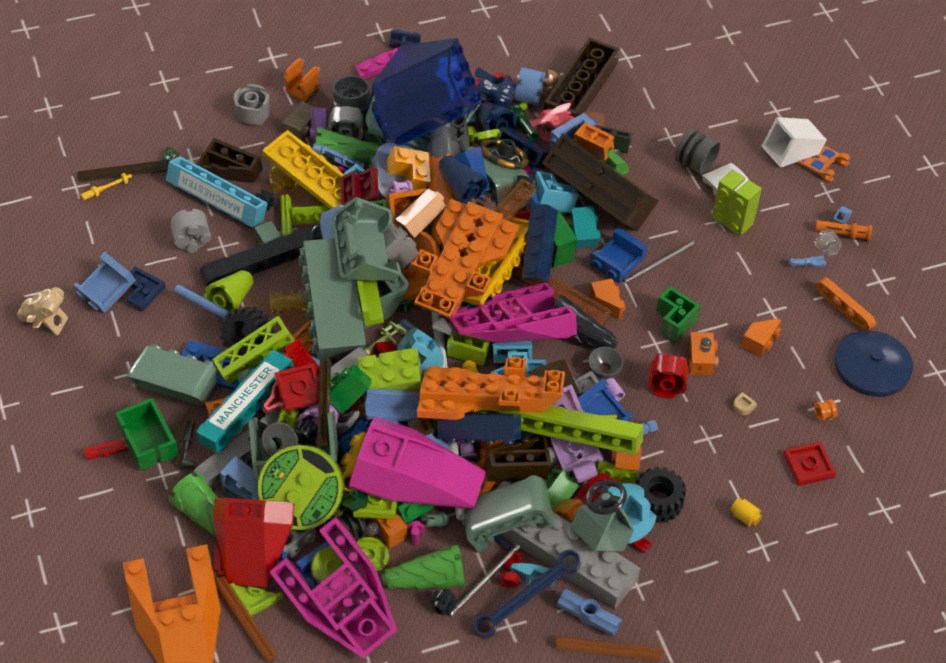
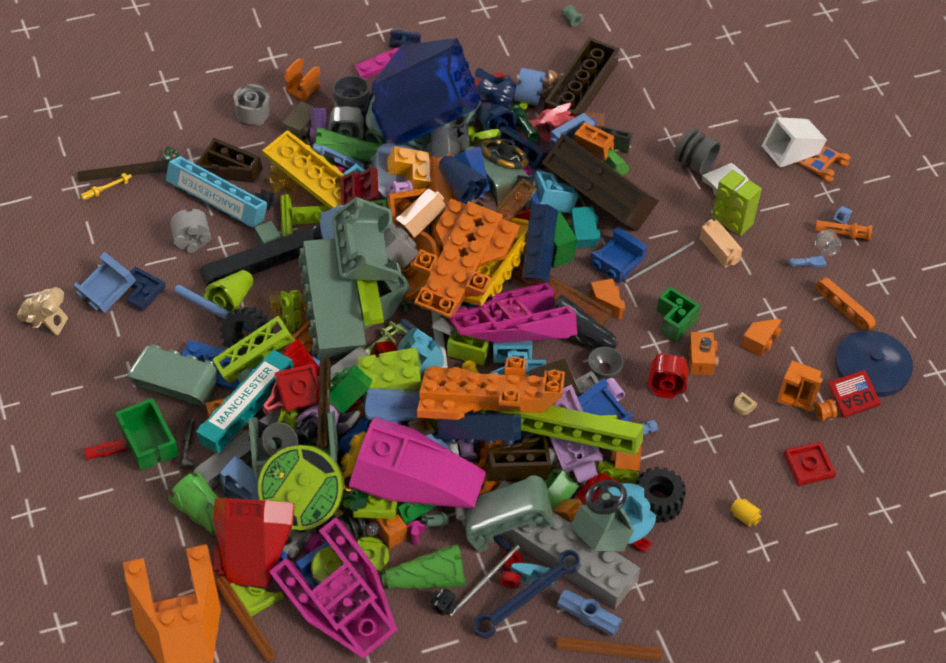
(290, 317): none -> lime hinge
(314, 542): none -> dark pink plate
(574, 17): none -> sand green bush
(720, 243): none -> light nougat brick
(800, 386): none -> orange plate
(854, 394): none -> red tile

